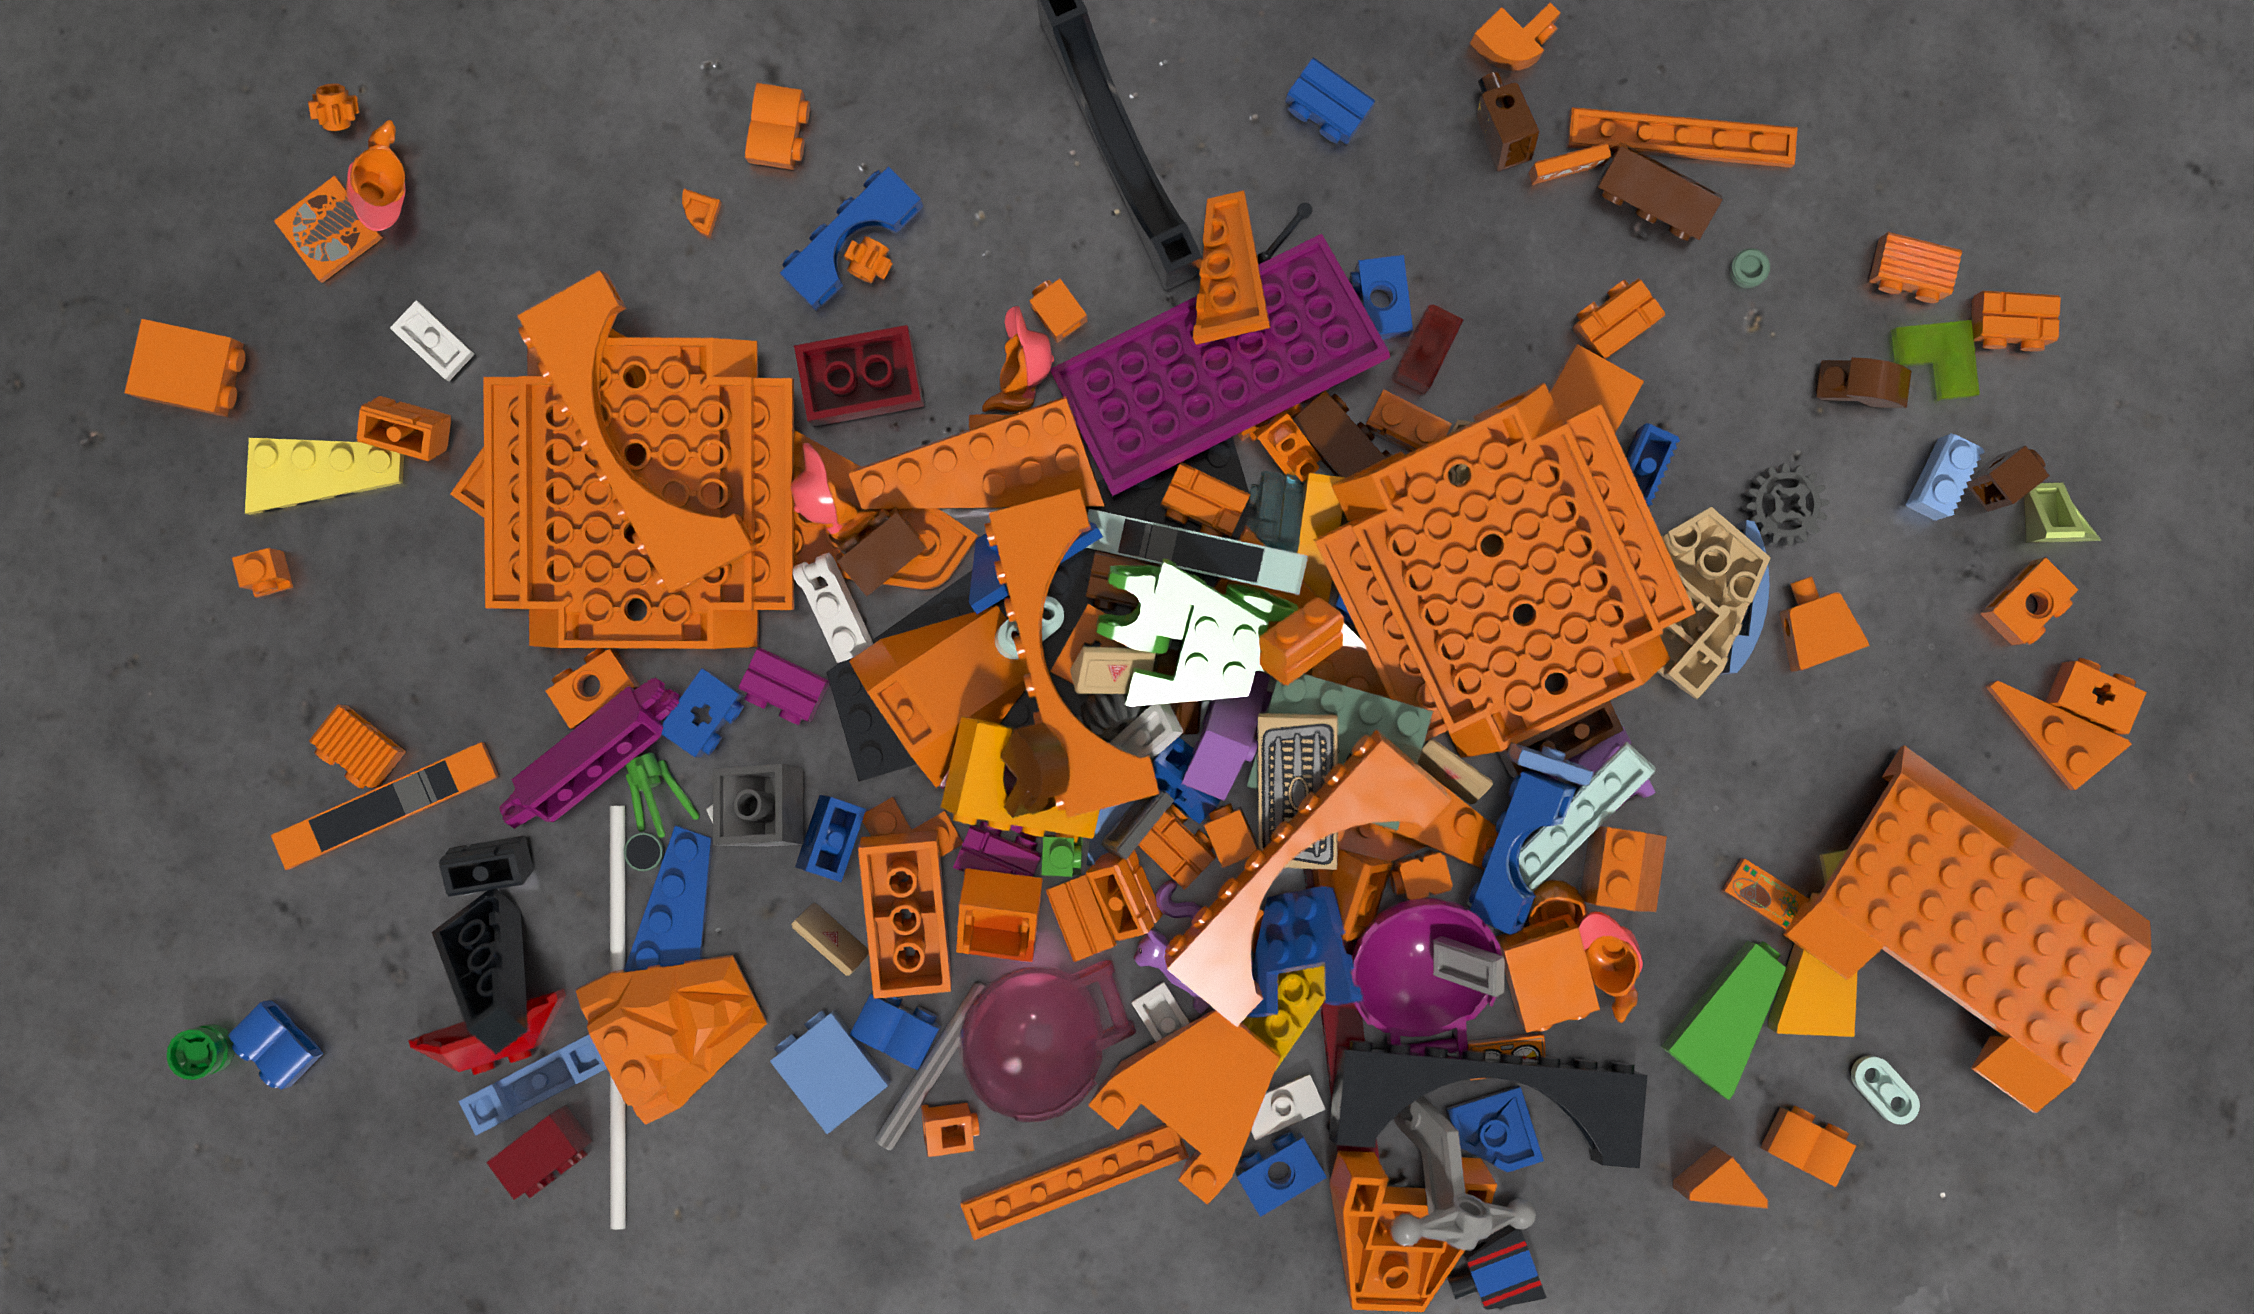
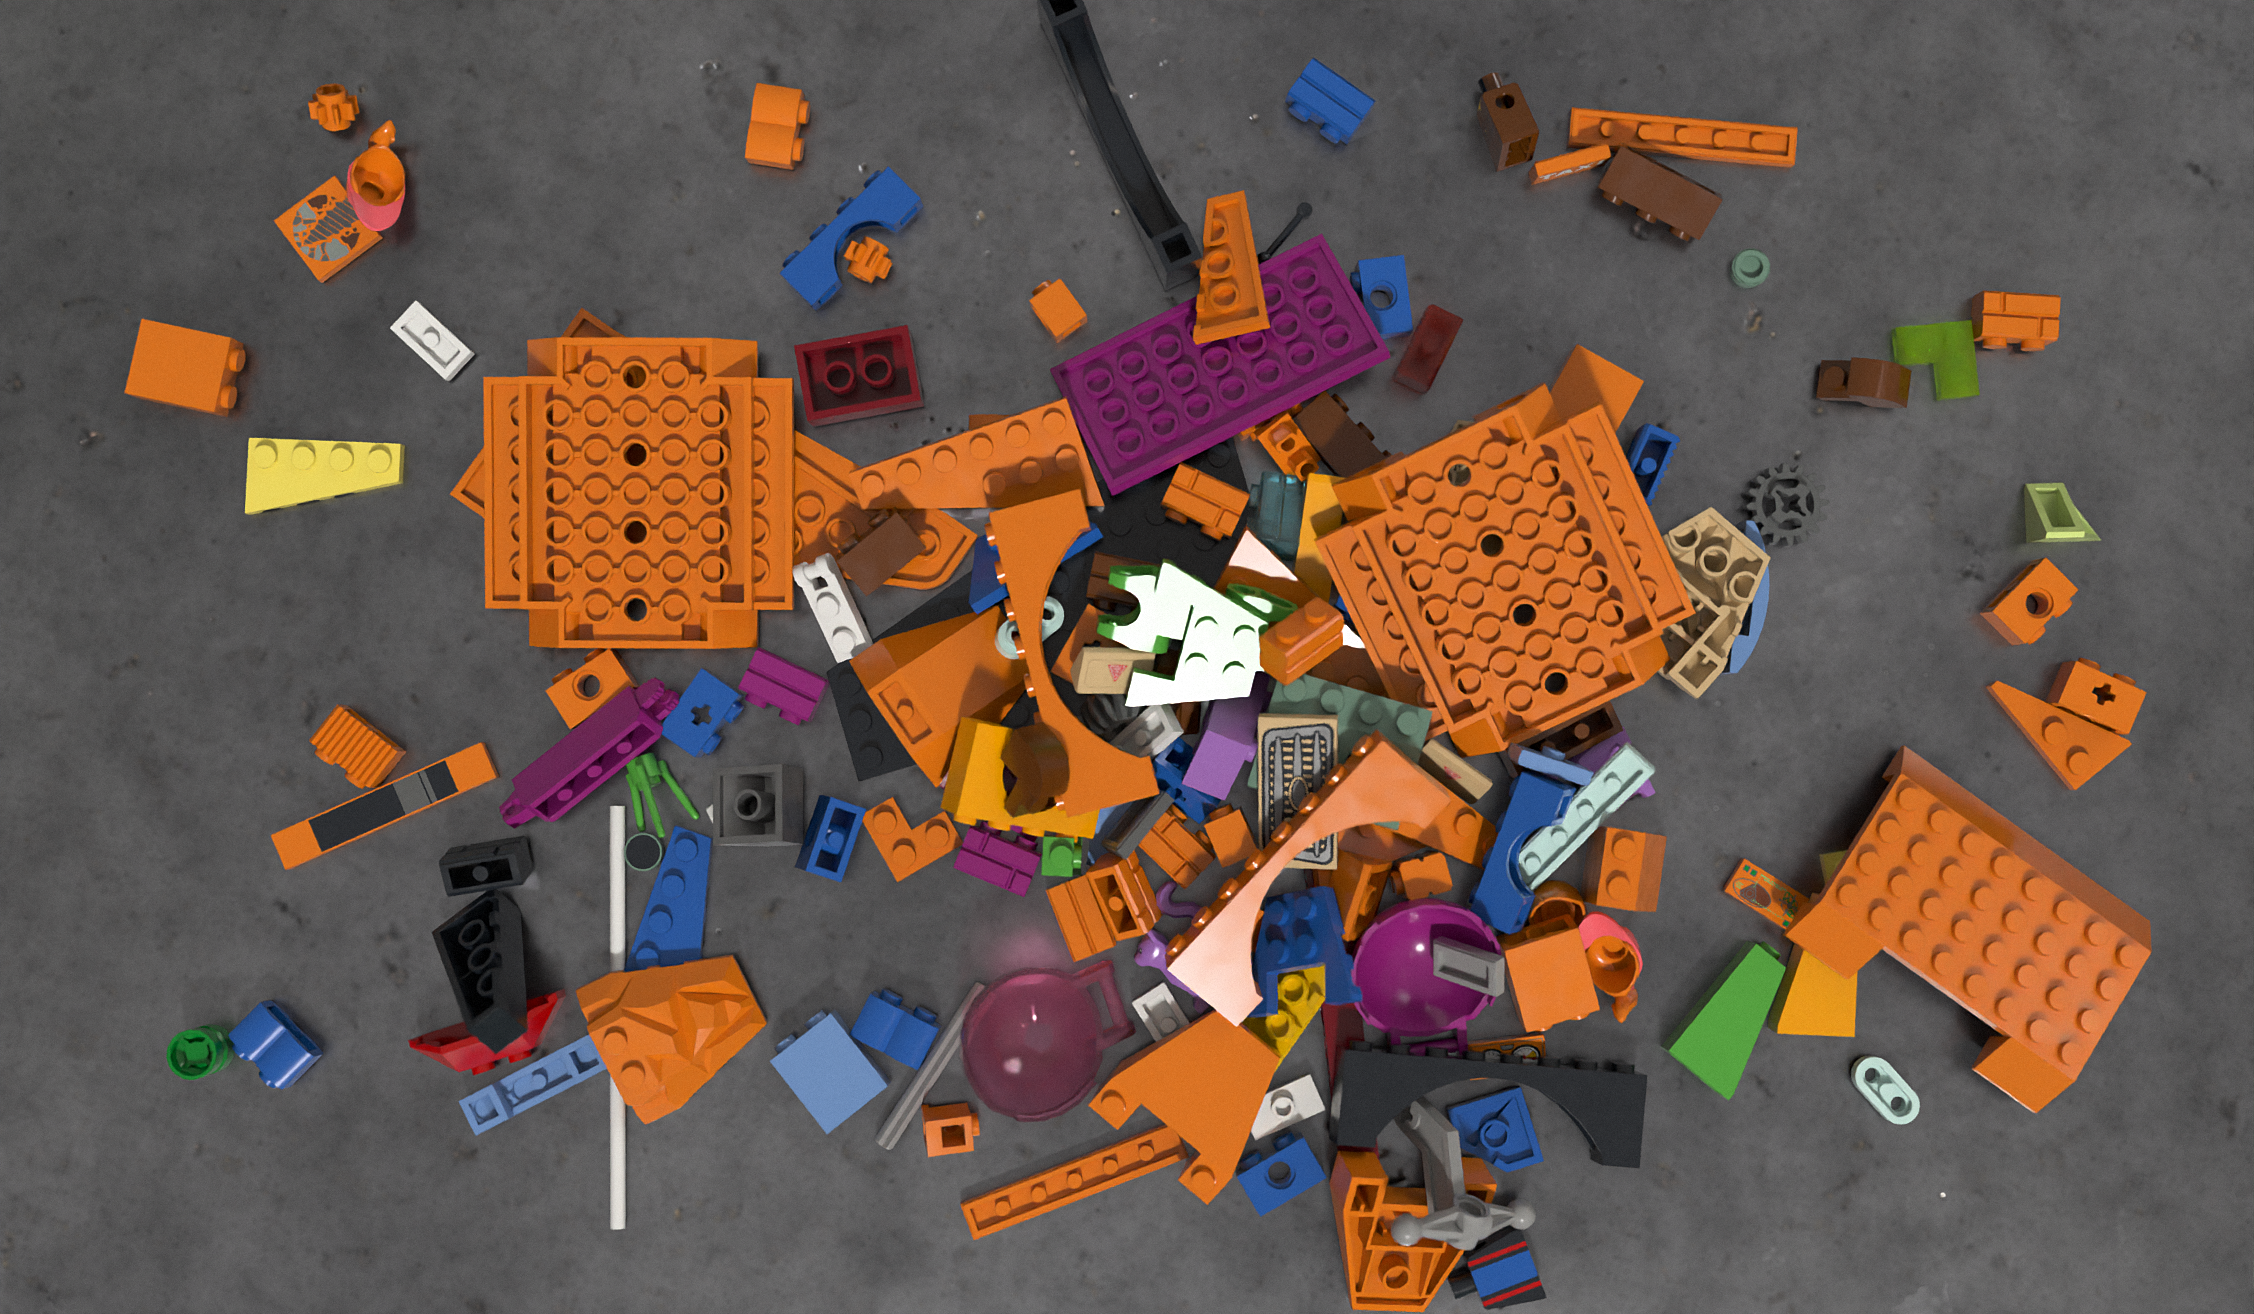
(263, 571): orange brick -> none
(403, 428): orange brick -> none
(548, 1146): dark red brick -> none
(571, 340): orange arch -> none
(701, 211): orange tile -> none
(820, 502): coral hair -> none
(830, 939): tan slope -> none
(887, 930): orange brick -> none
(998, 915): orange container -> none
(1025, 366): hair -> none
(1199, 552): tile -> none
(1405, 423): orange brick -> none
(1509, 45): orange brick -> none
(1619, 319): orange brick -> none
(1719, 1180): orange slope -> none
(1808, 1146): orange brick -> none
(1818, 627): orange torso -> none
(1915, 267): orange brick -> none
(1944, 477): light blue brick -> none
(2008, 478): reddish brown brick -> none

